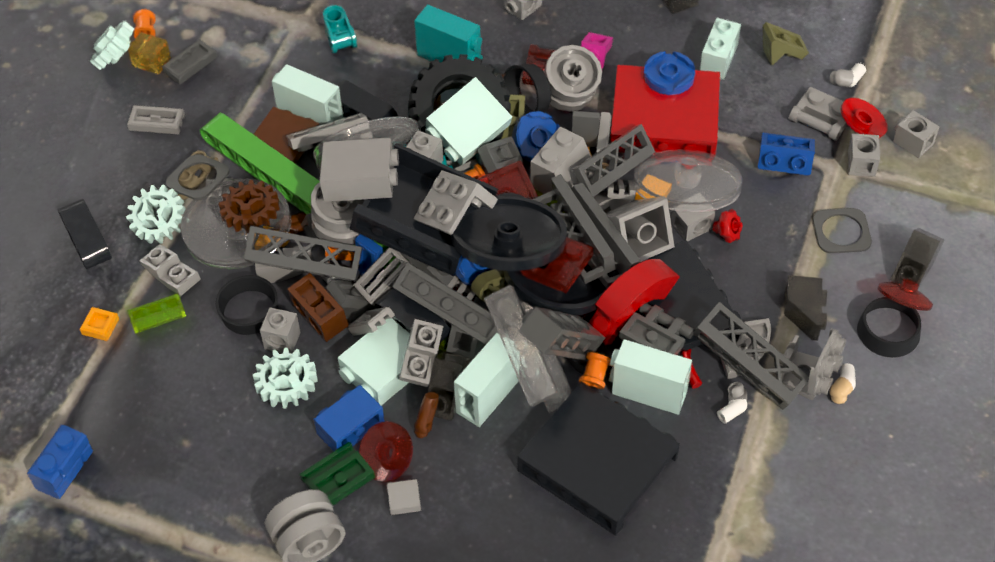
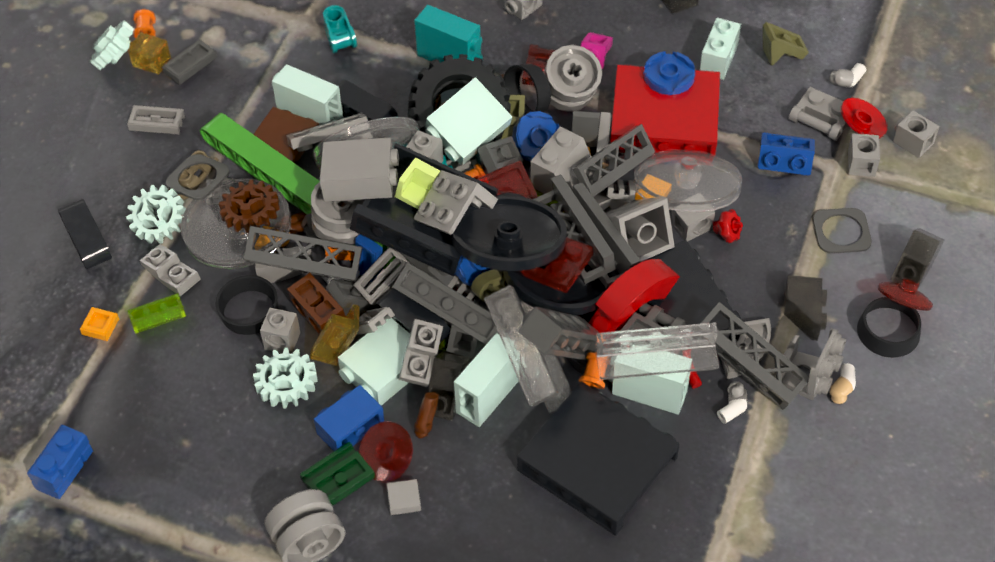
(336, 337): none -> clear yellow panel
(416, 183): none -> yellowish green panel
(656, 351): none -> clear panel

